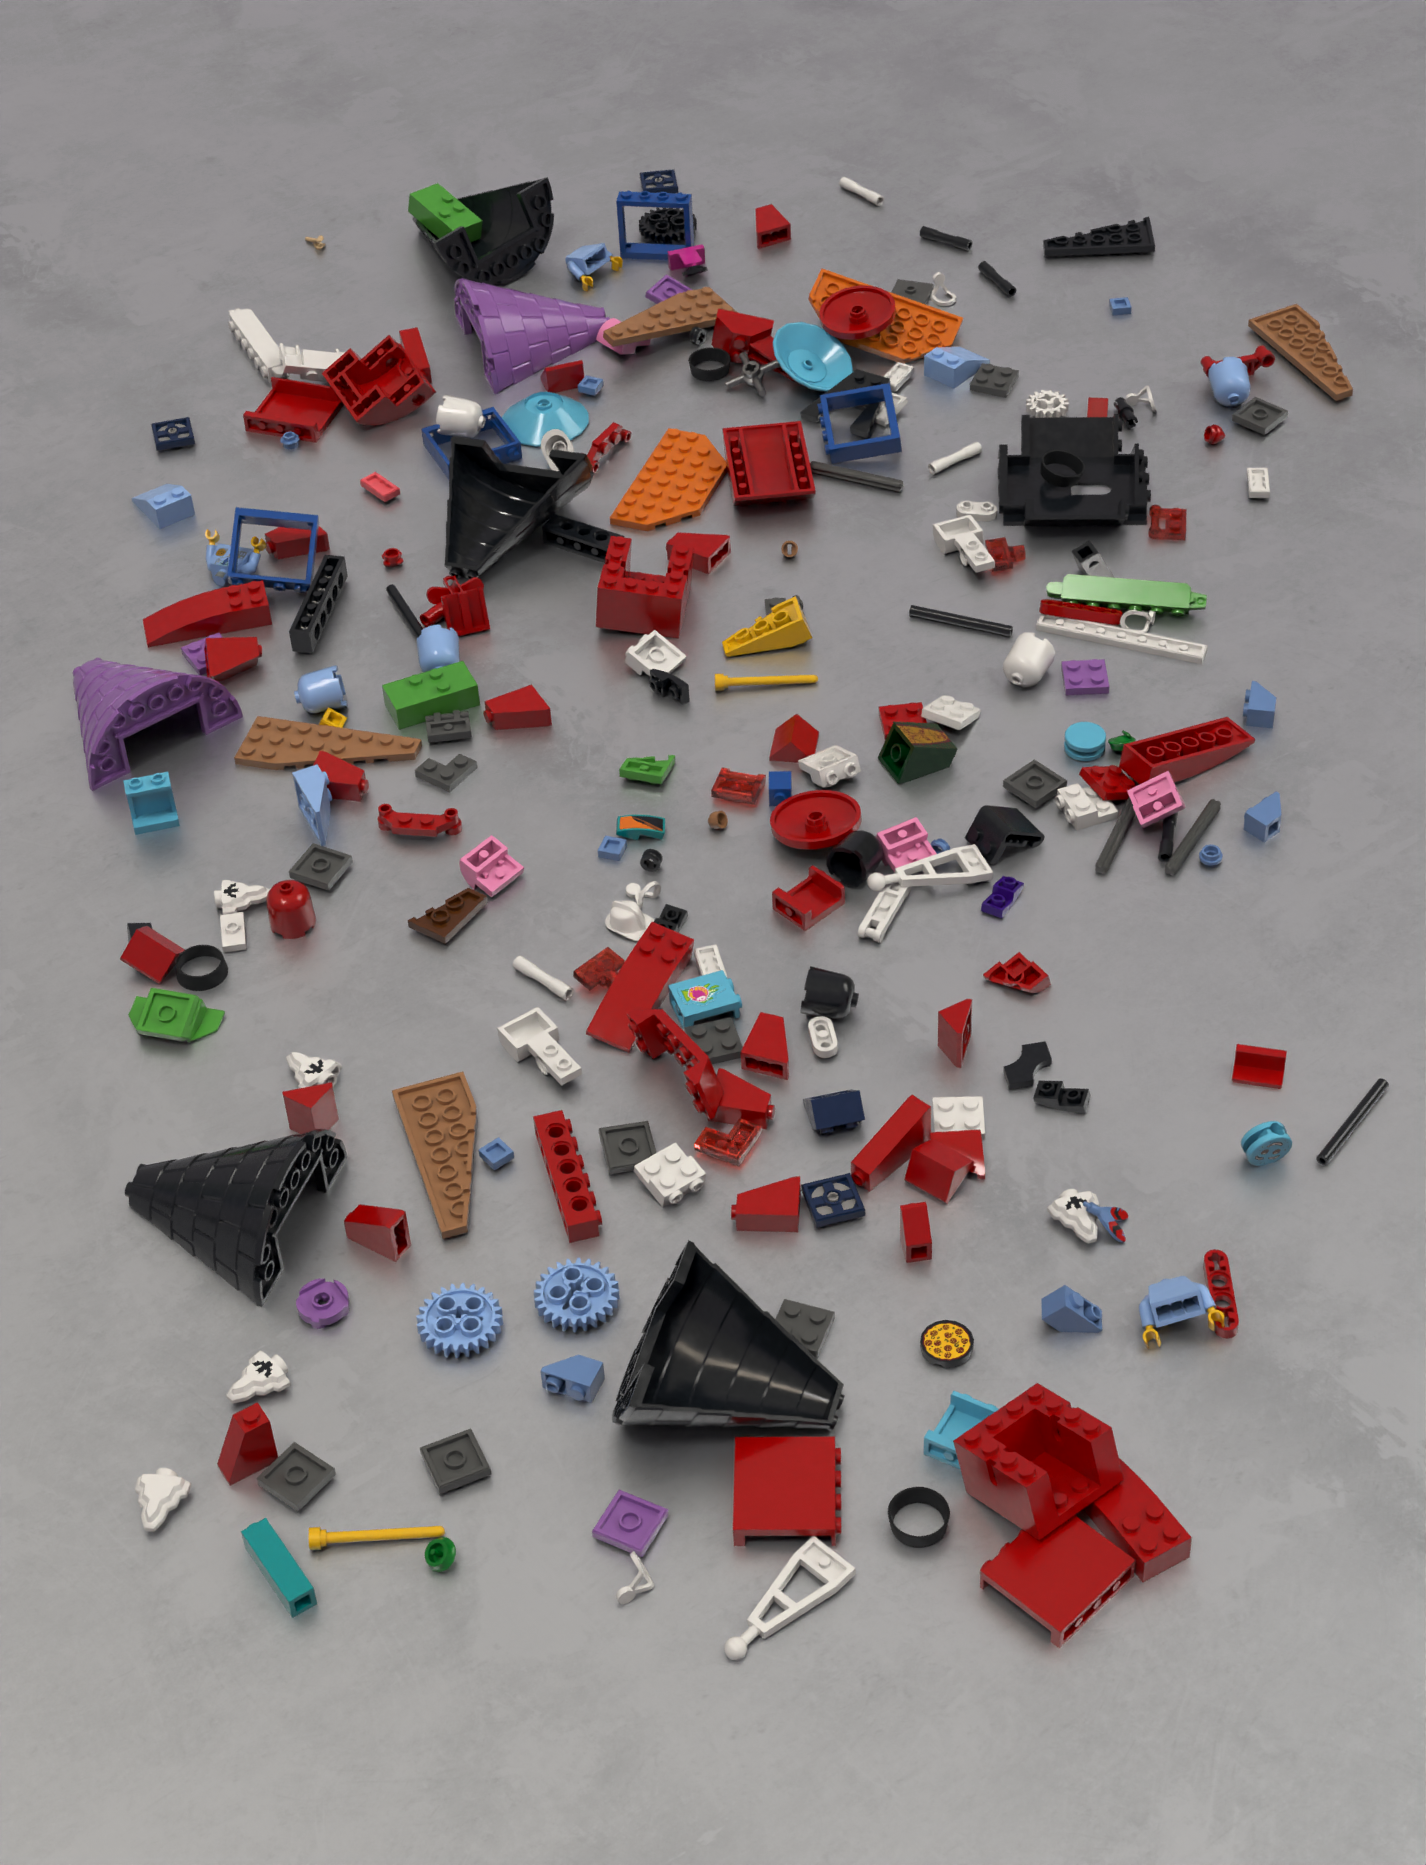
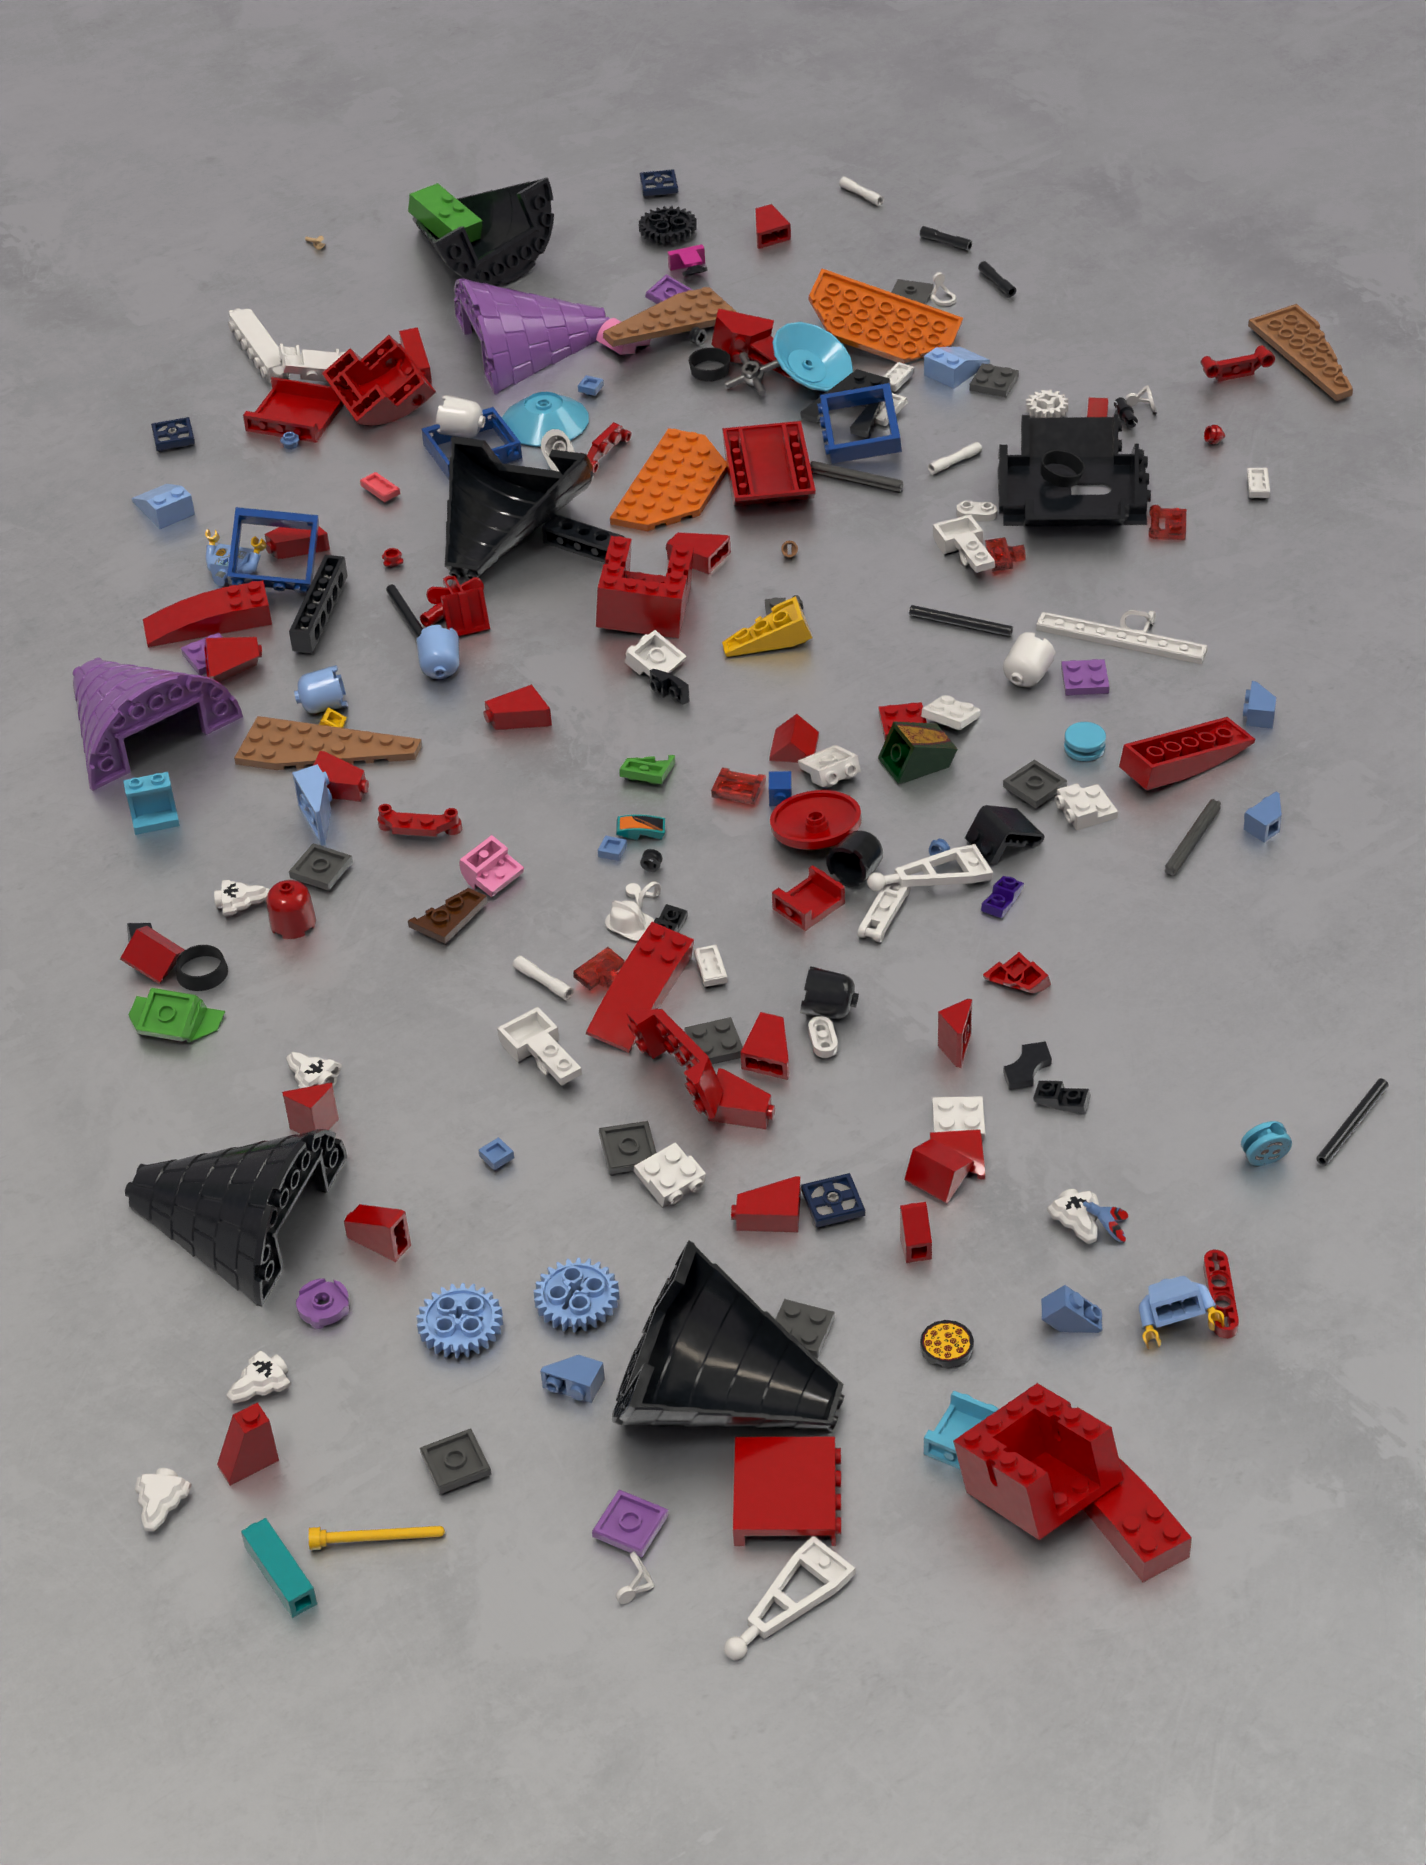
(233, 932): white plate -> none
(296, 1476): dark grey plate -> none
(430, 692): bright green brick -> none
(440, 1554): green hat -> none
(441, 1134): medium nougat wing -> none
(447, 776): dark grey plate -> none
(448, 726): dark grey plate -> none
(563, 376): red slope -> none
(566, 1176): red brick -> none
(588, 259): light blue torso -> none
(647, 199): blue window -> none
(703, 998): medium azure panel -> none
(718, 820): medium nougat hinge -> none
(722, 682): yellow piece -> none
(731, 1146): clear red plate -> none
(834, 1110): dark blue slope -> none
(857, 312): red dish -> none
(892, 1144): red slope -> none
(904, 844): bright pink brick -> none
(918, 1495): black tyre -> none
(1061, 1576): red panel -> none
(1080, 611): red beam -> none
(1090, 561): slope -> none
(1104, 240): black wing -> none
(1107, 781): red plate -> none
(1115, 838): dark grey axle -> none
(1118, 742): green hat -> none
(1120, 306): medium blue tile -> none
(1127, 594): bright green hinge -> none
(1156, 799): bright pink brick -> none
(1166, 843): black piece -> none
(1210, 855): medium blue plate -> none
(1229, 381): light blue cylinder -> none
(1259, 1066): red panel -> none
(1260, 415): dark grey plate -> none

